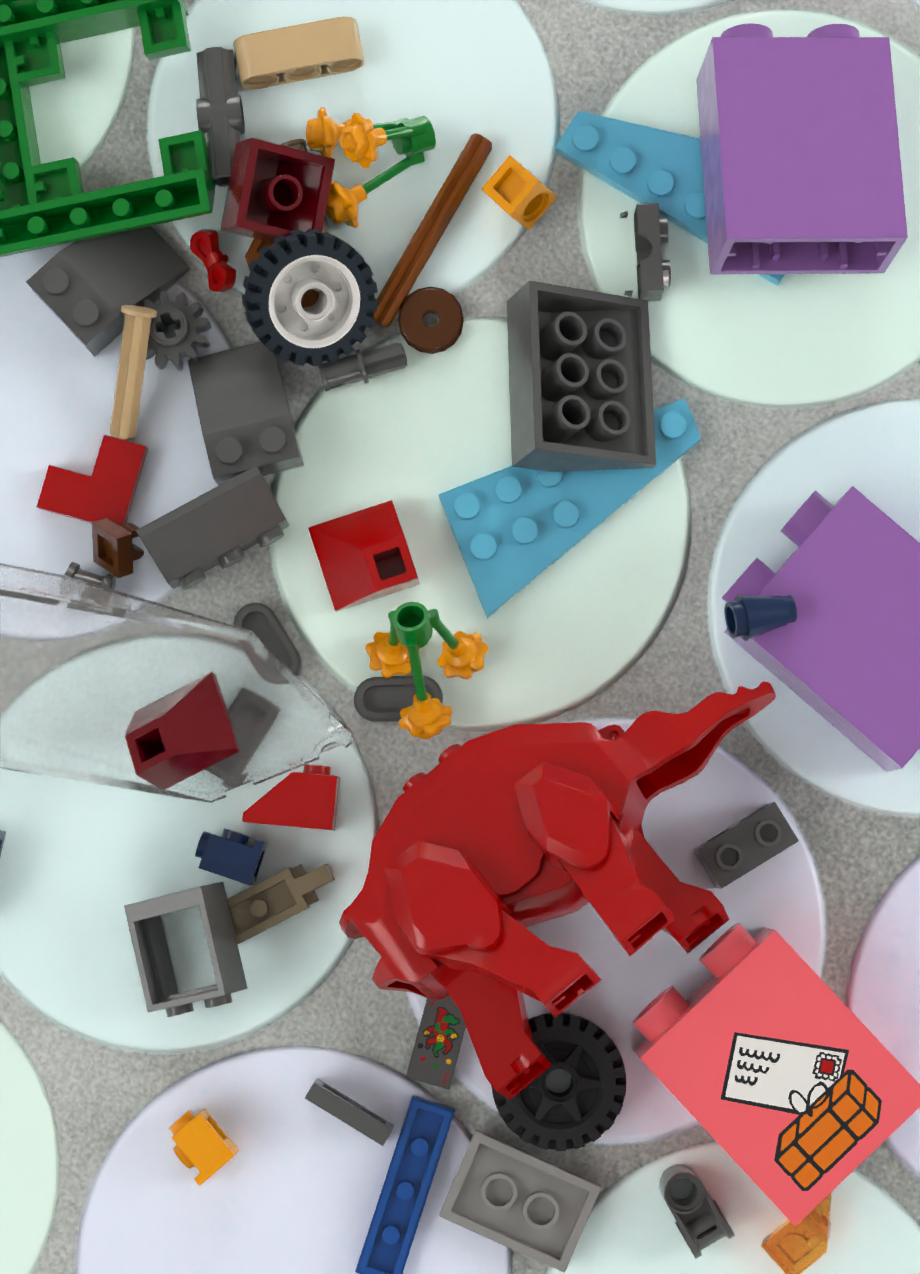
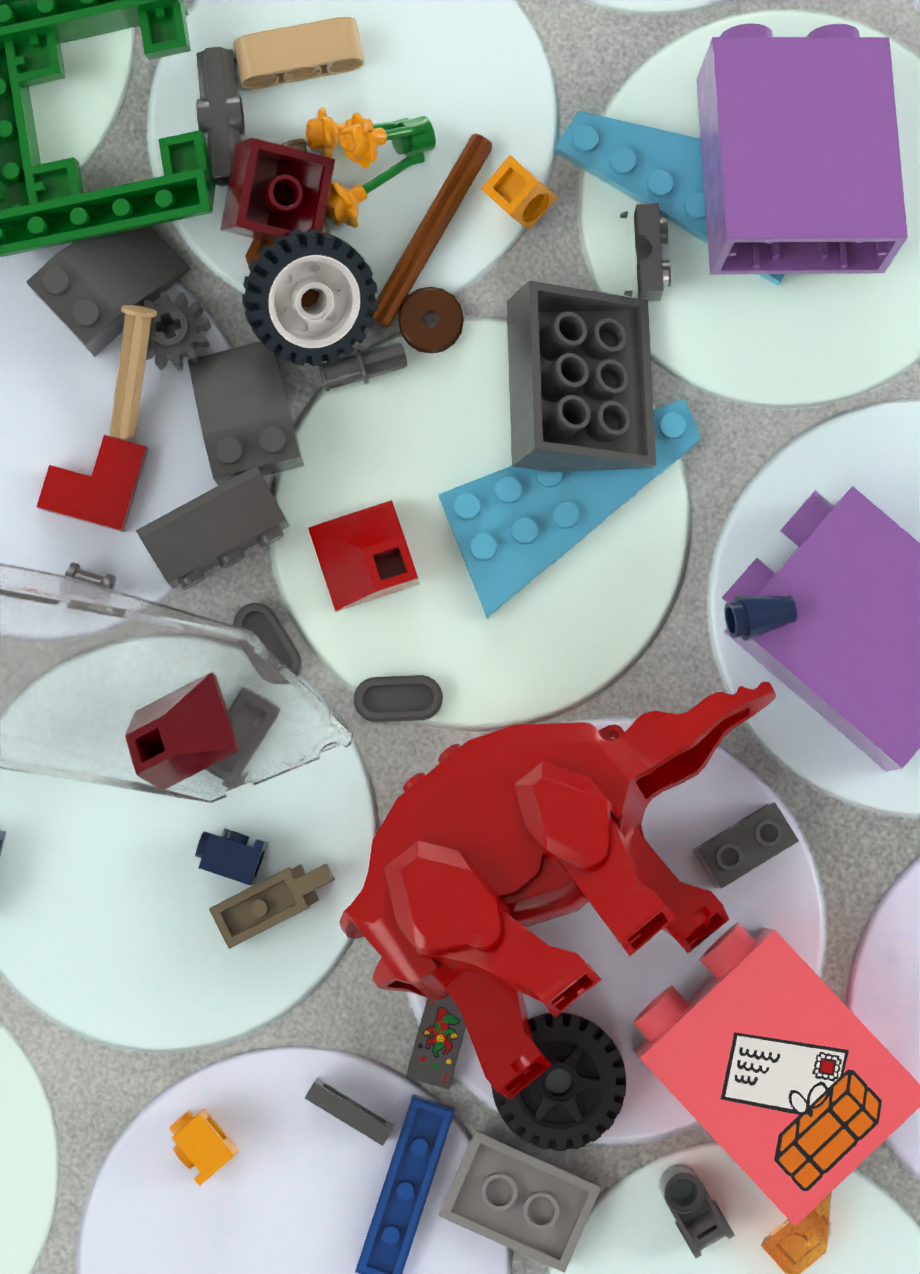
(114, 546): reddish brown tile -> none
(154, 957): dark grey window -> none
(206, 247): red piece -> none
(299, 801): red slope -> none
(399, 653): light orange plant -> none

